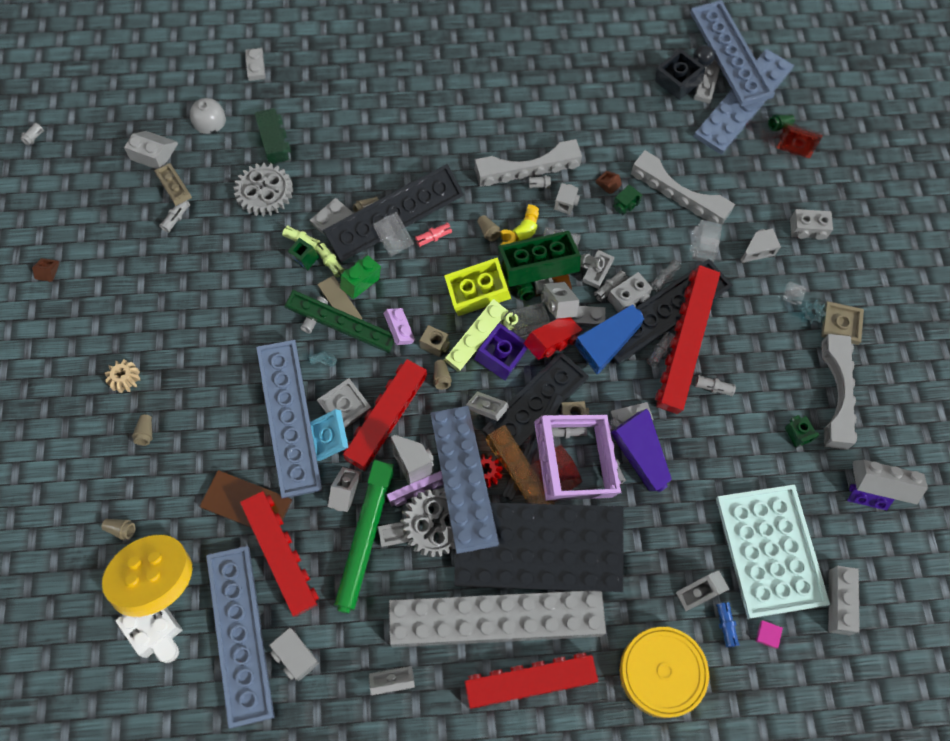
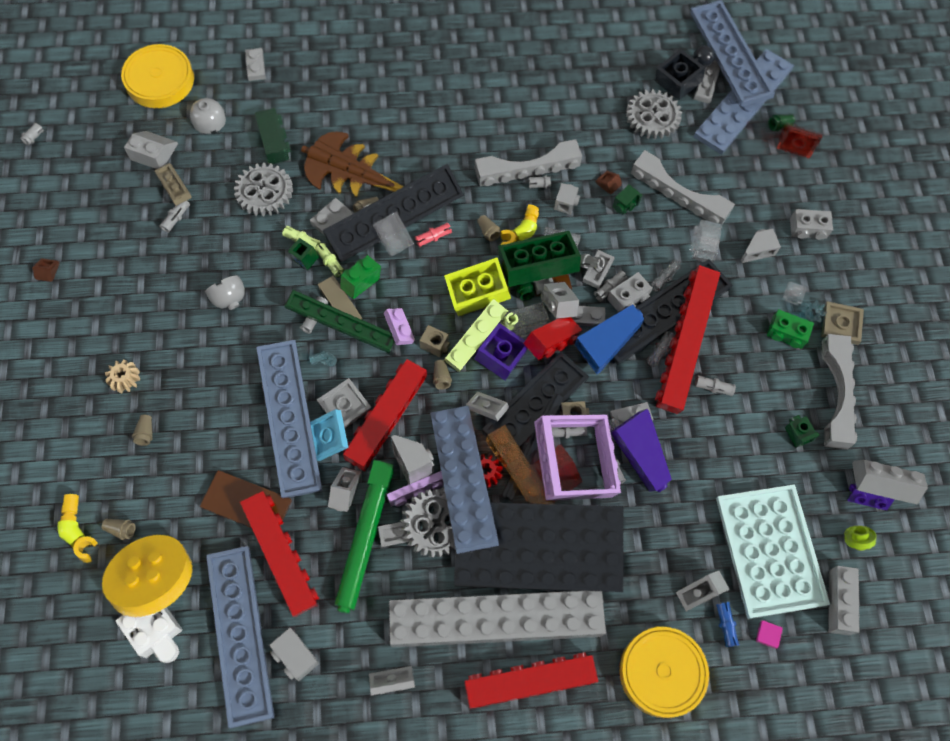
(69, 529): none -> yellow piece
(157, 76): none -> yellow brick
(226, 293): none -> light grey cylinder
(326, 158): none -> reddish brown animal
(653, 114): none -> light grey gear
(790, 329): none -> green brick
(860, 537): none -> lime plate

